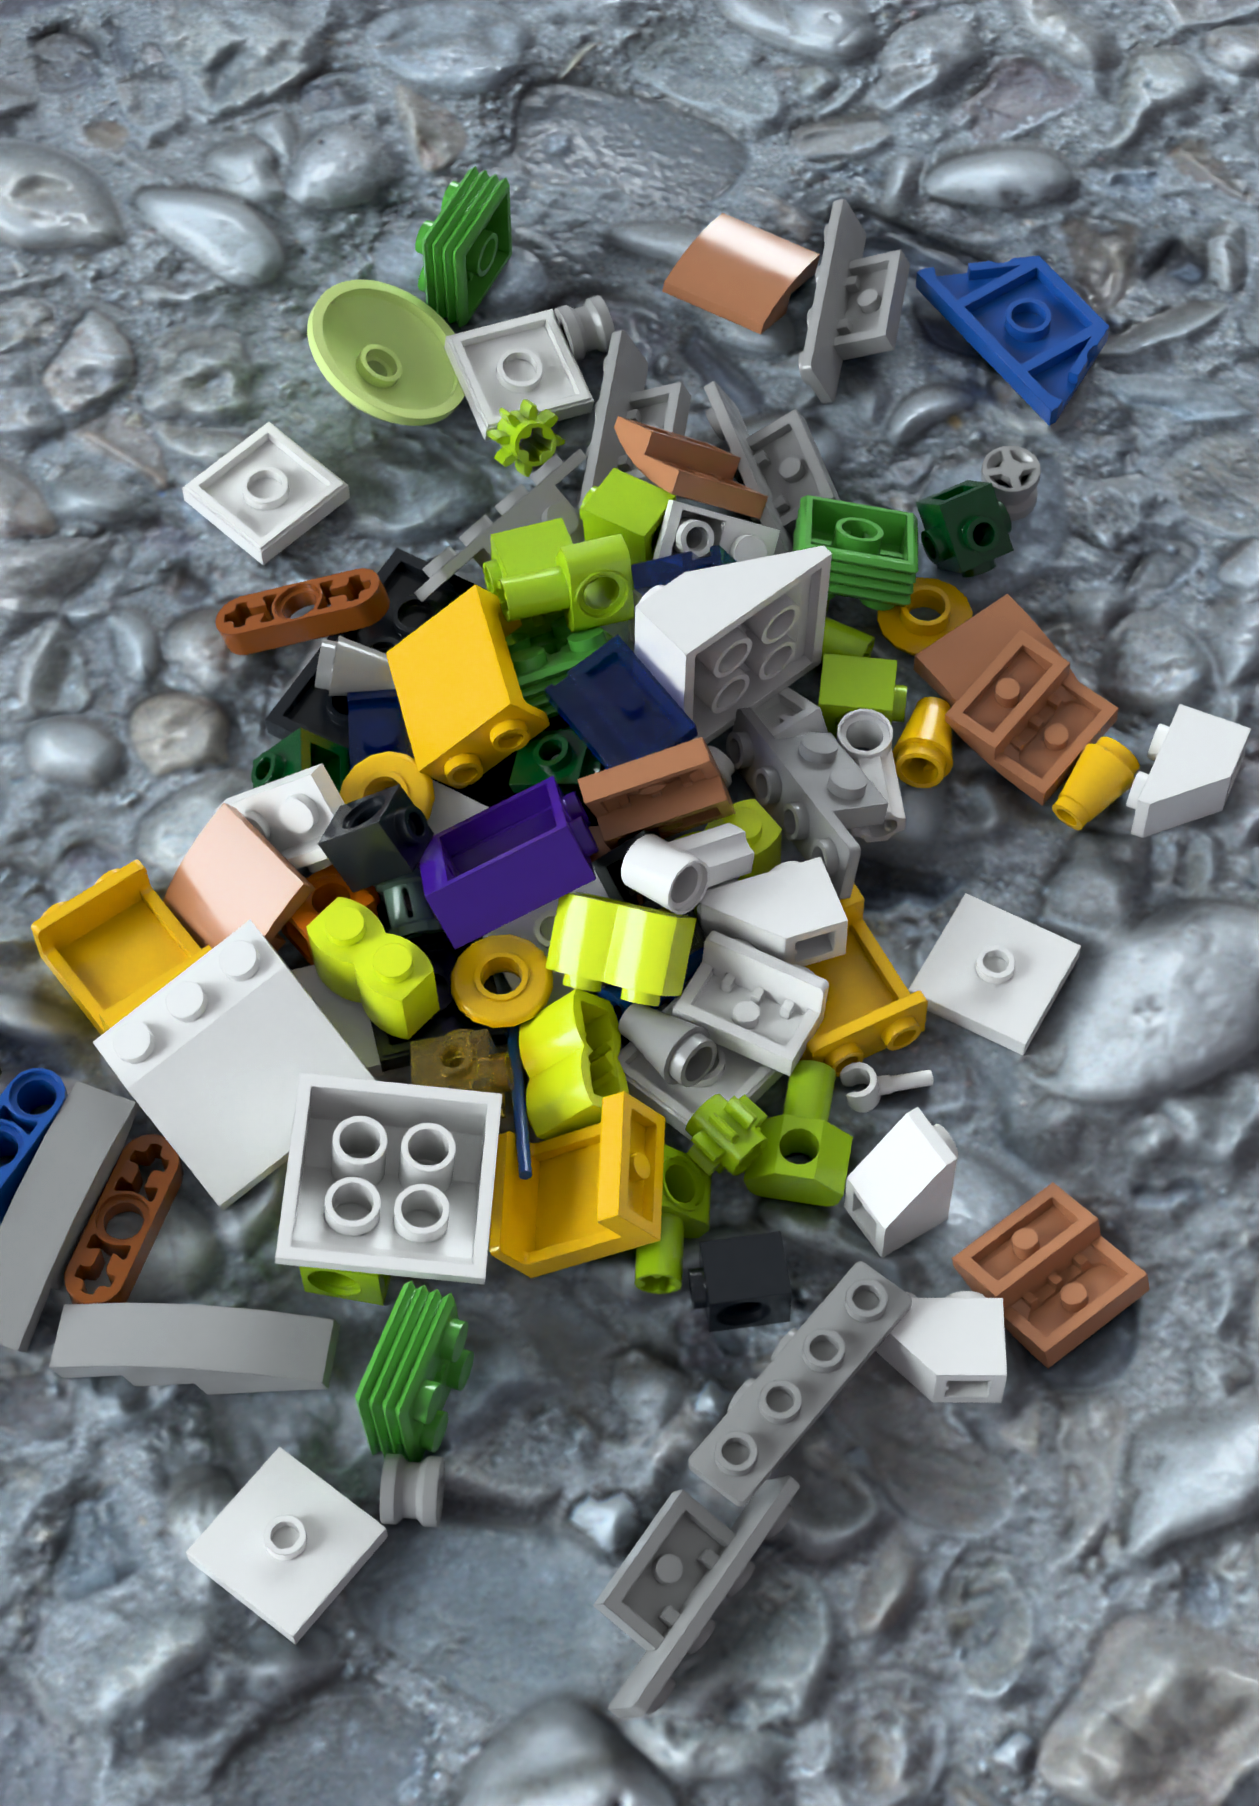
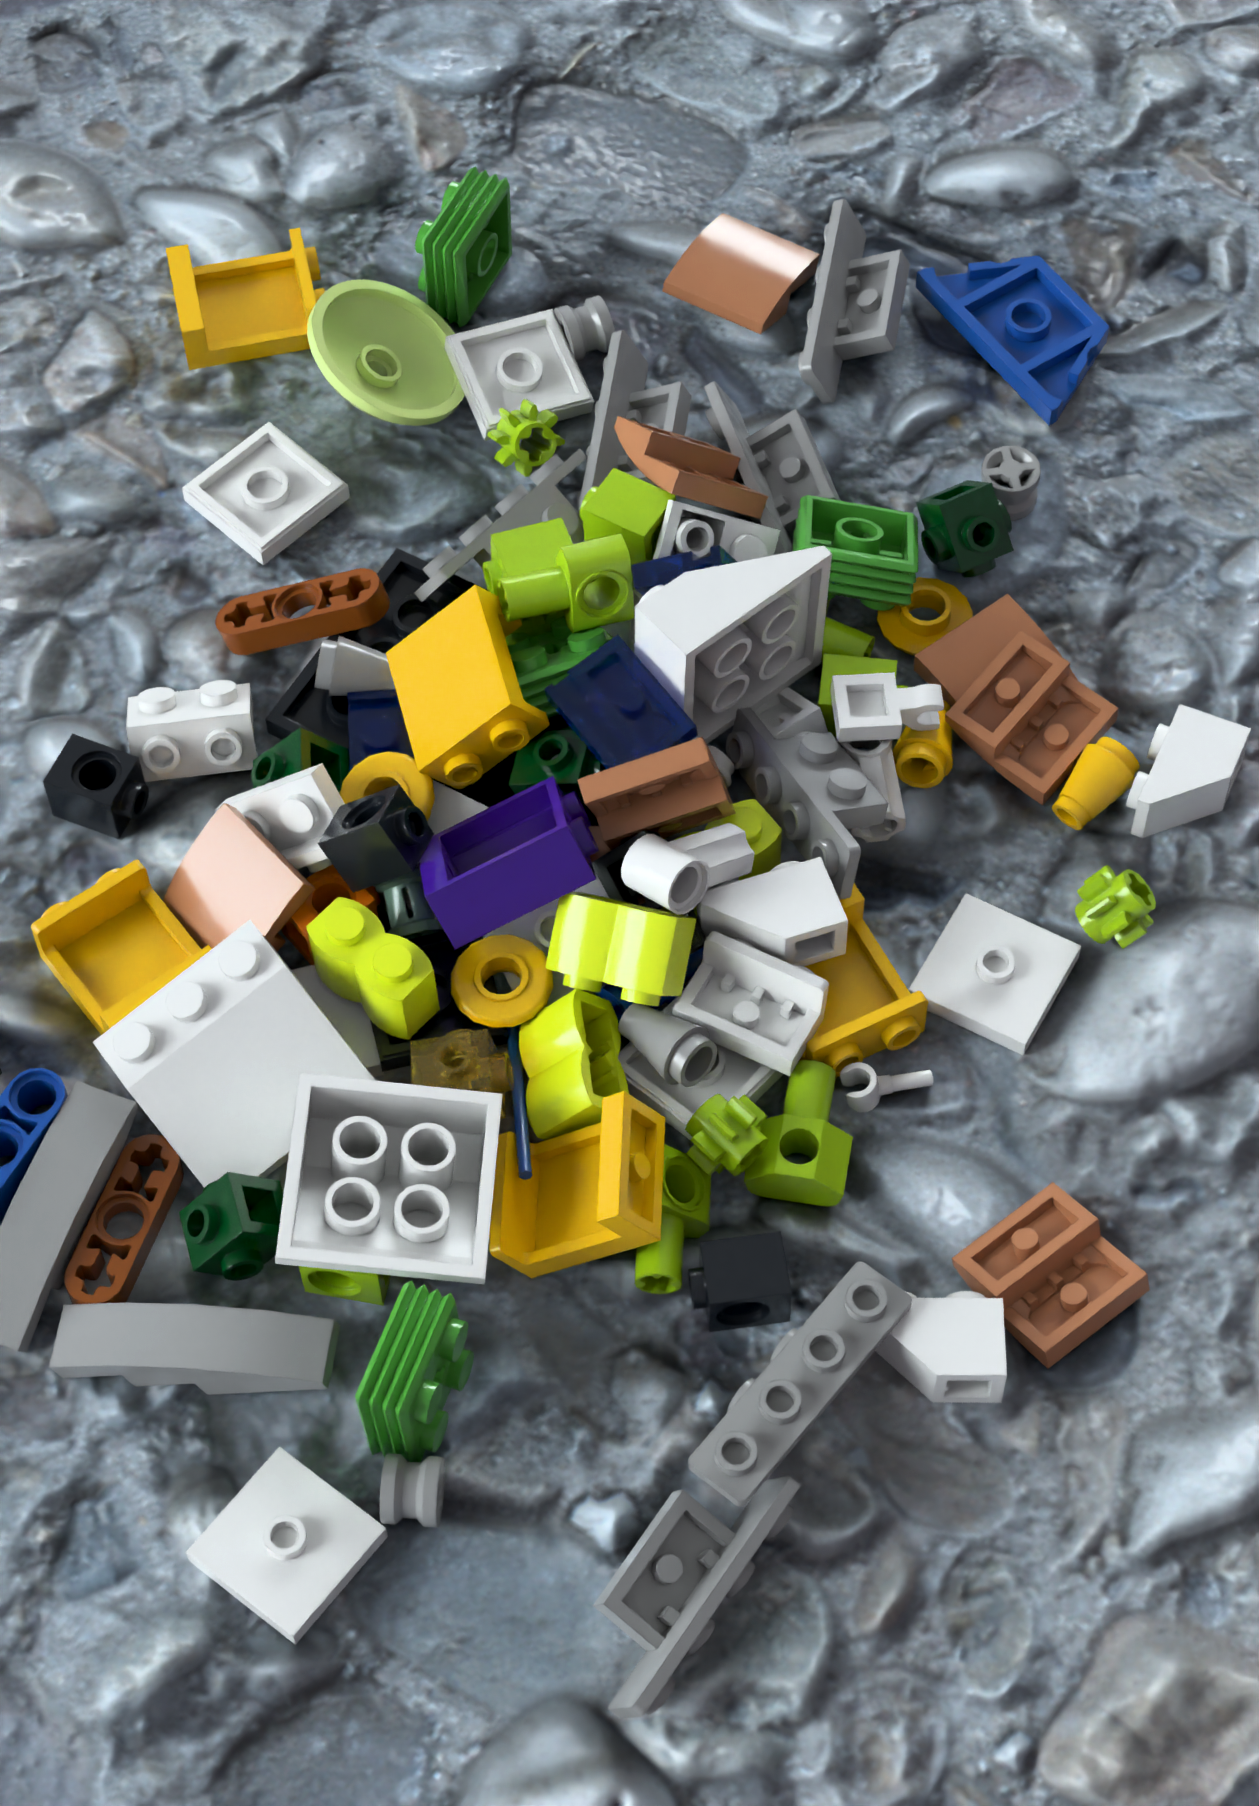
(89, 766): none -> black brick
(192, 730): none -> white bracket
(233, 1225): none -> dark green brick
(245, 304): none -> yellow panel
(875, 708): none -> white plate
(903, 1183): white slope -> none
(1115, 906): none -> lime gear

